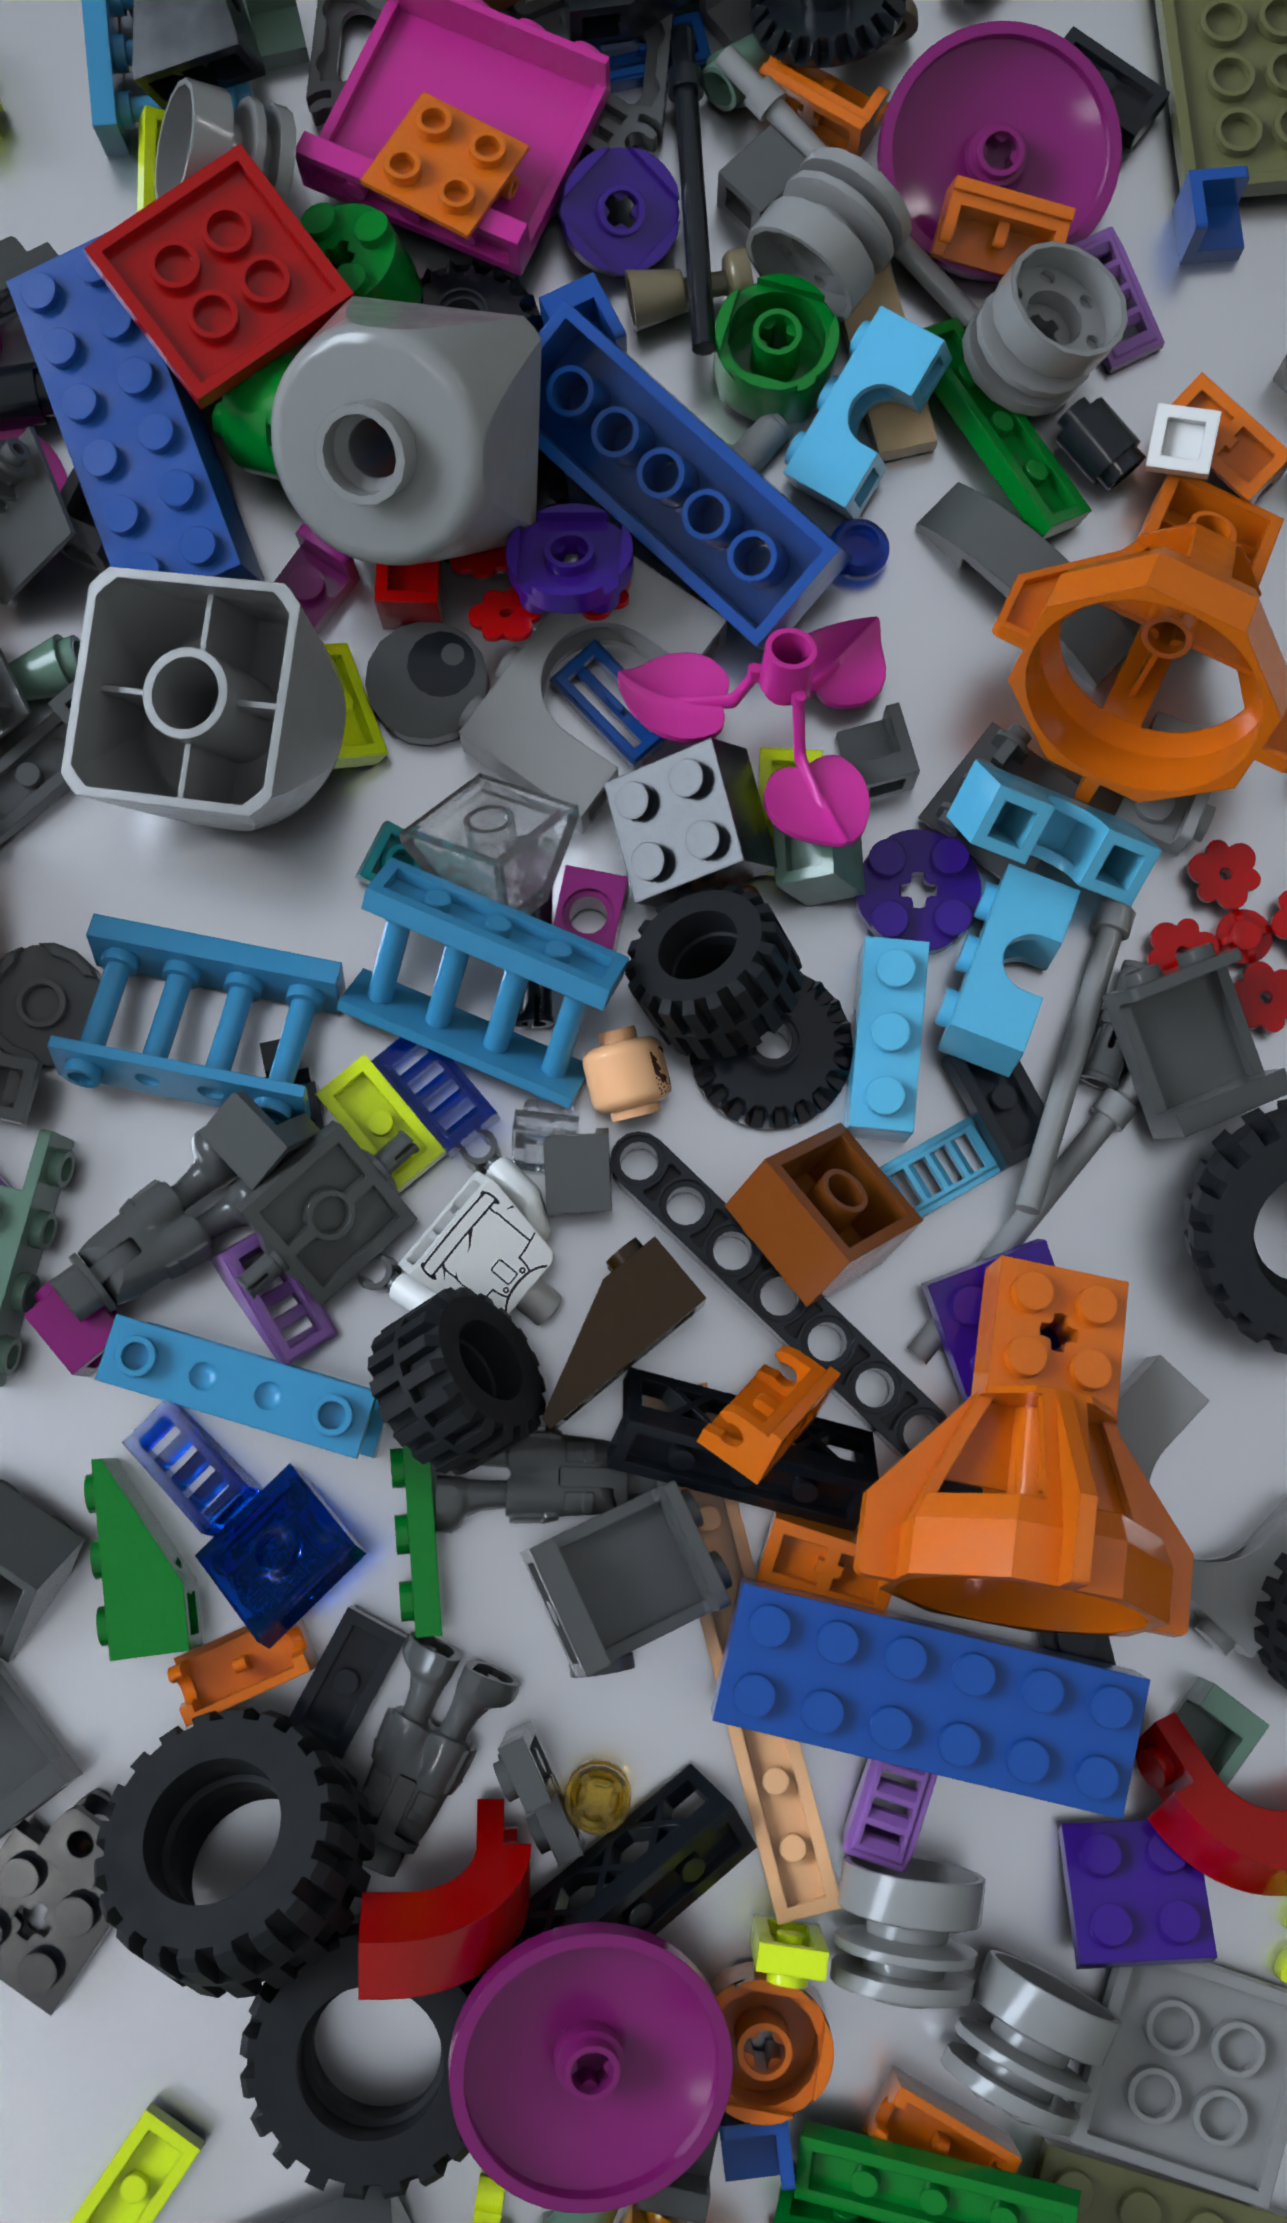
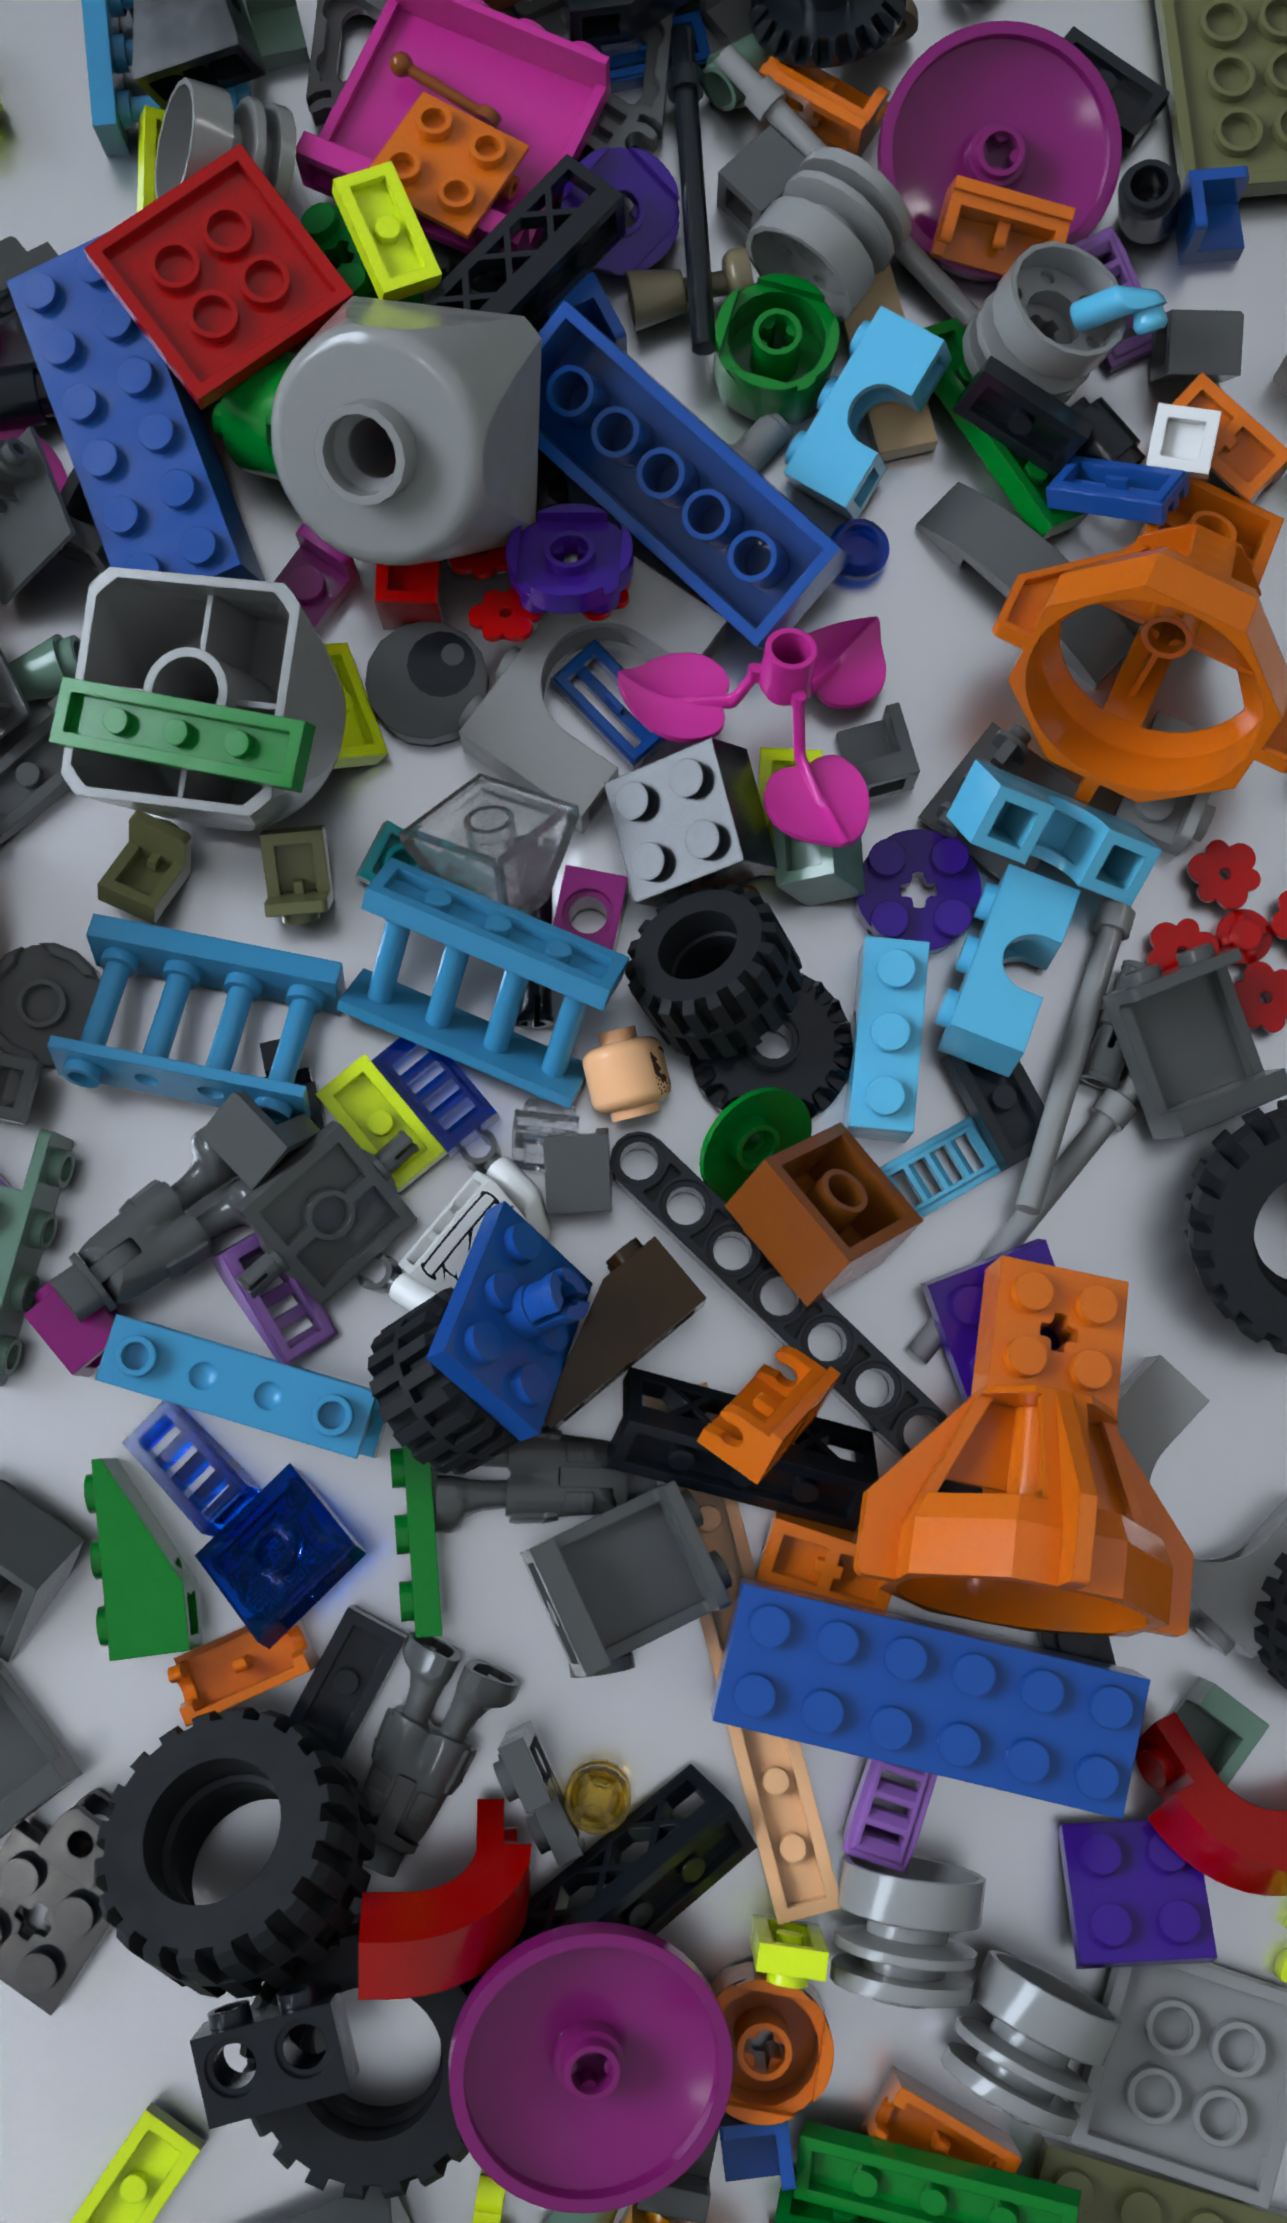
(148, 868): none -> olive bracket
(182, 734): none -> green plate
(282, 2071): none -> black brick
(297, 873): none -> olive bracket
(386, 232): none -> neon yellow plate
(402, 66): none -> dark orange hinge
(511, 1322): none -> blue plate
(559, 263): none -> black fence
(749, 1133): none -> green dish
(1023, 416): none -> black plate
(1117, 489): none -> blue tile
(1119, 302): none -> medium azure arm
(1149, 201): none -> black brick
(1196, 344): none -> dark grey panel

